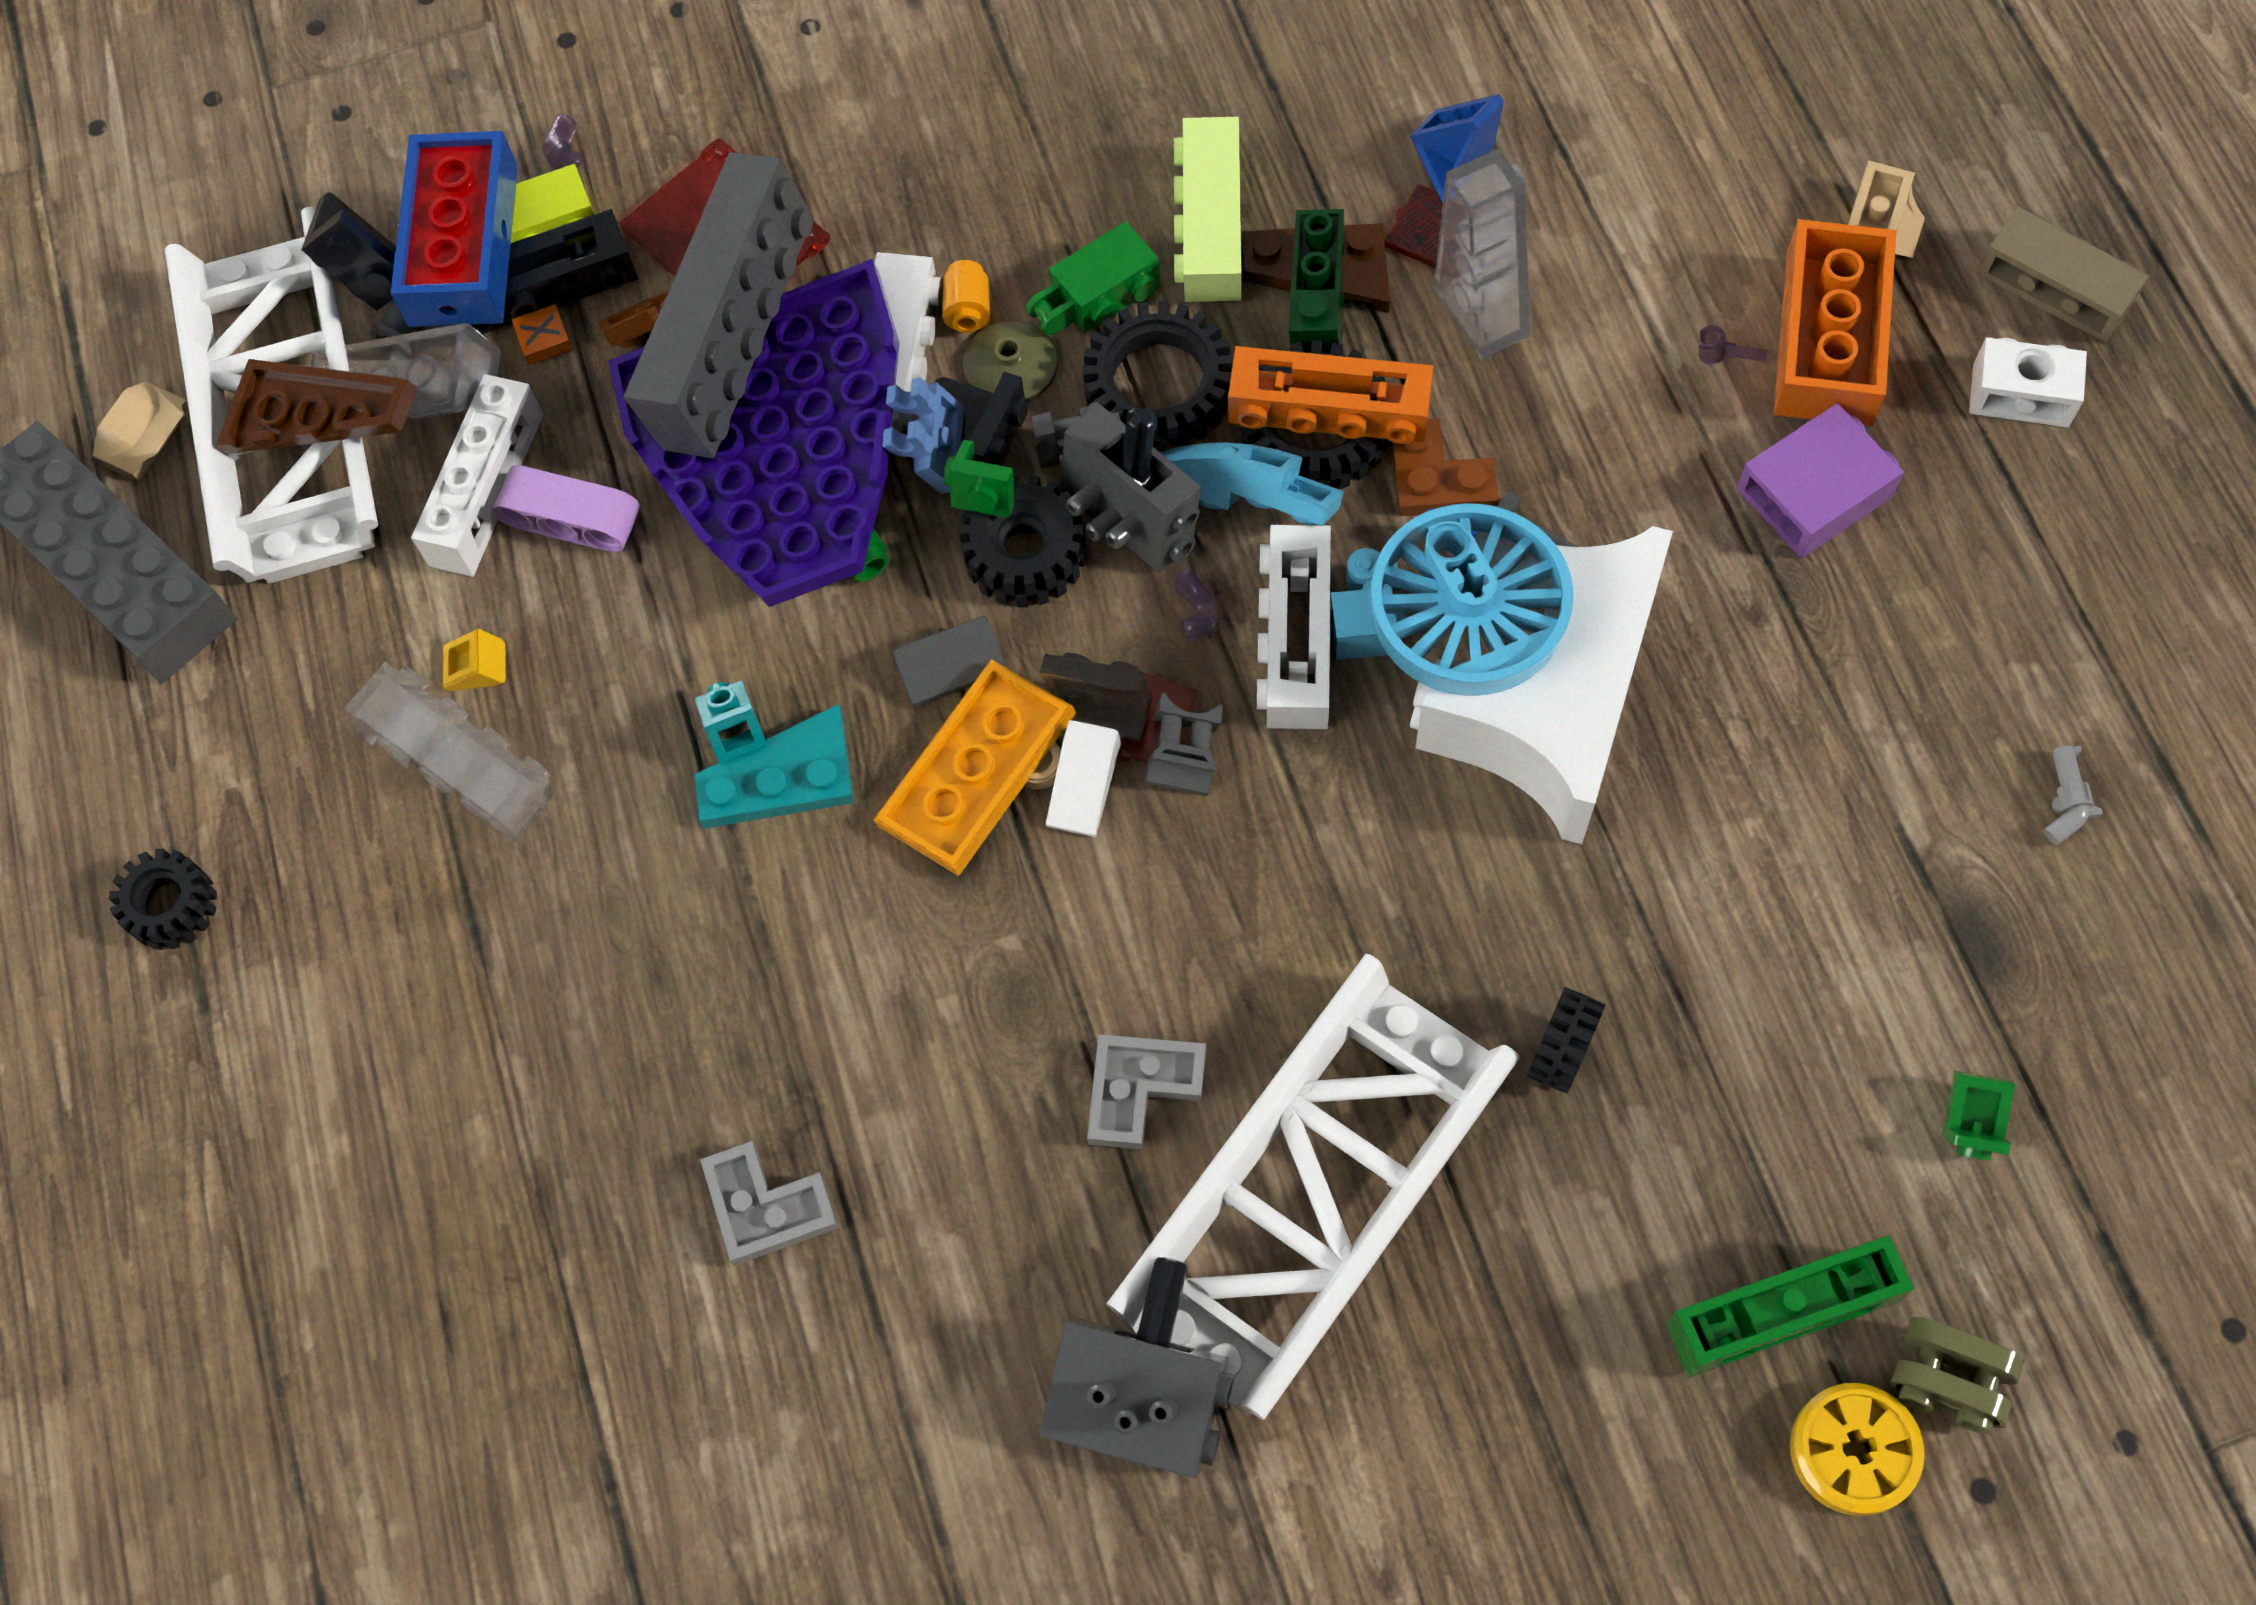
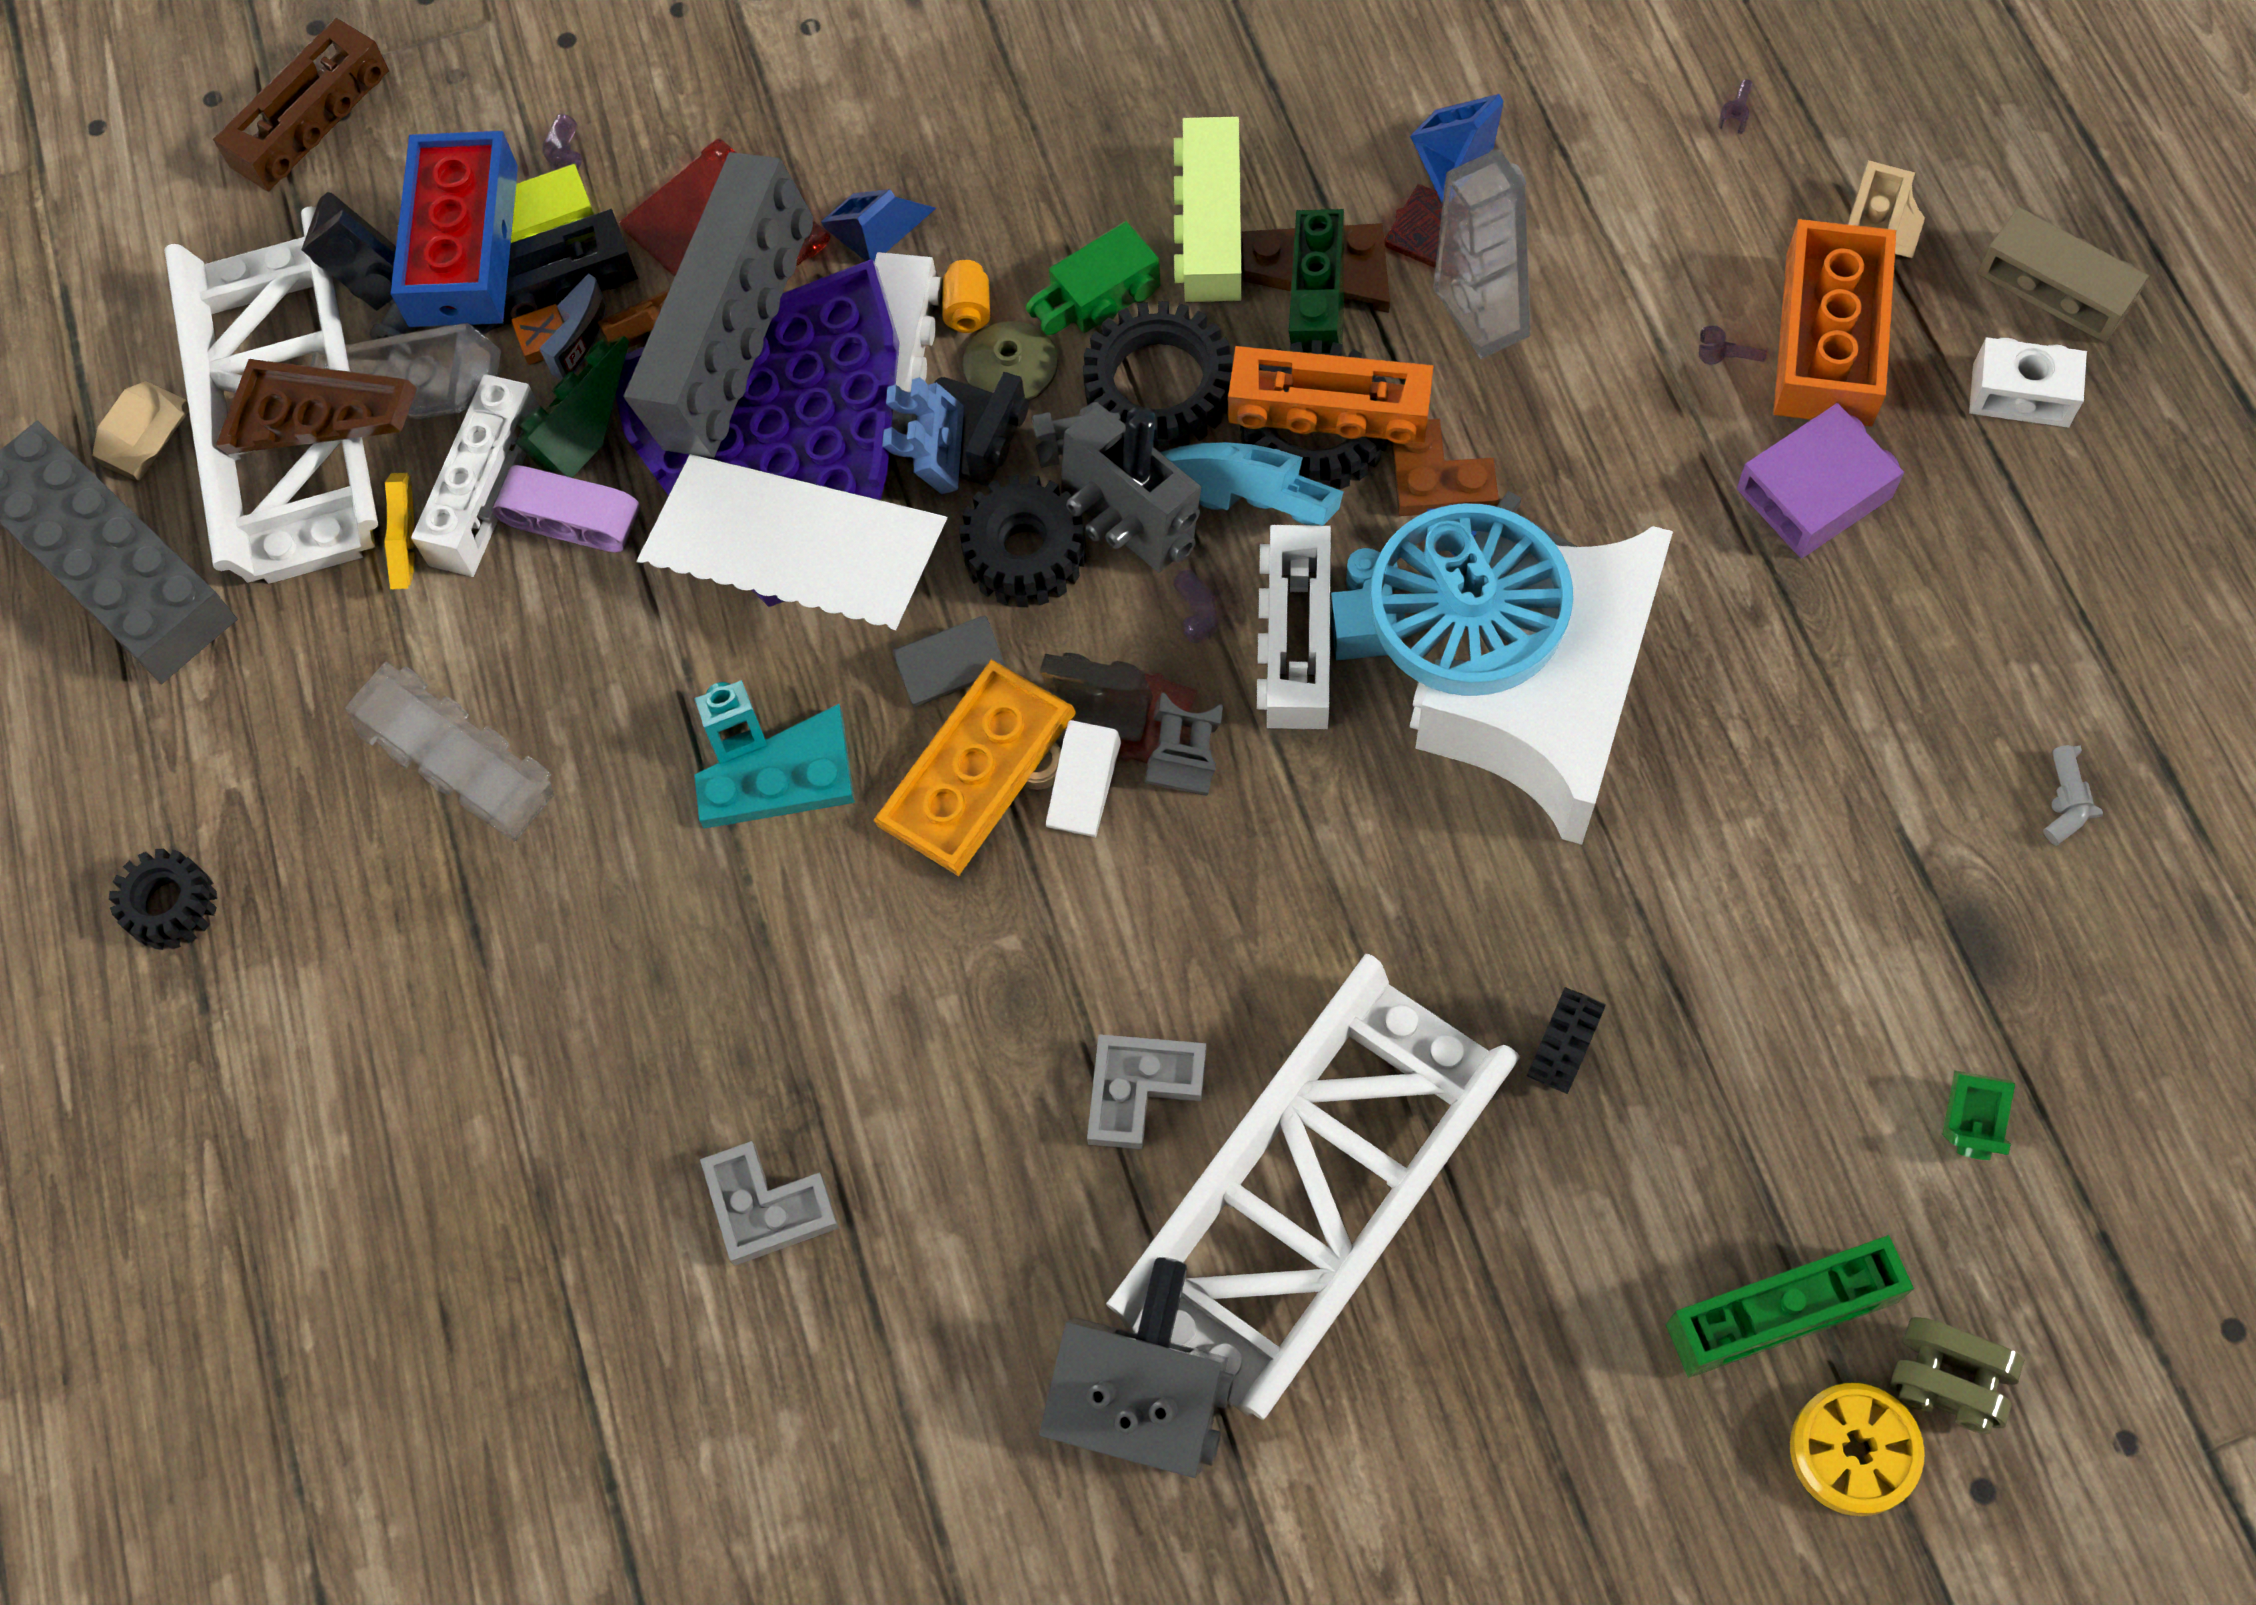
(302, 105): none -> reddish brown brick
(399, 530): none -> yellow tile
(474, 661): yellow slope -> none
(577, 419): none -> dark green slope
(578, 333): none -> sand blue slope
(793, 540): none -> white sticker
(874, 221): none -> blue slope
(979, 485): green bracket -> none
(1737, 107): none -> hand

